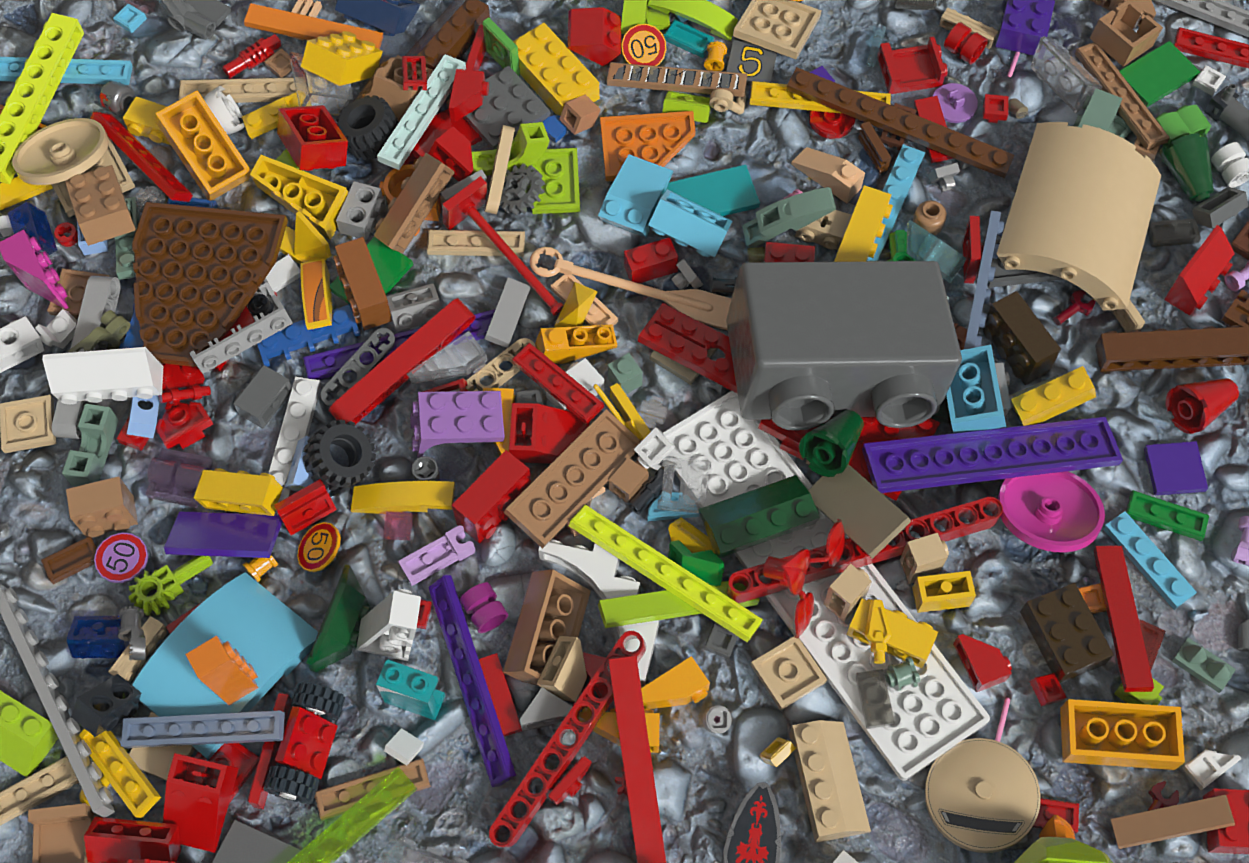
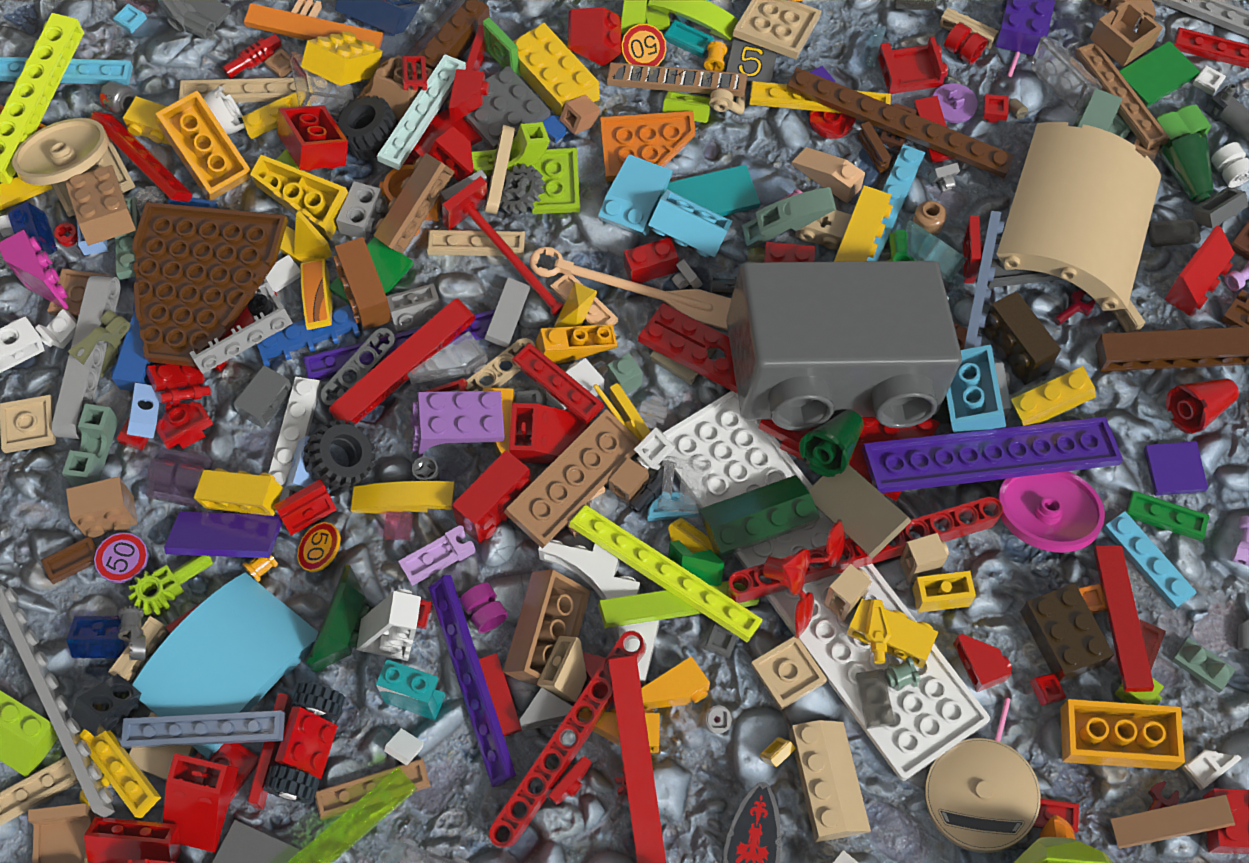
(103, 375): white slope -> none
(223, 669): orange brick -> none

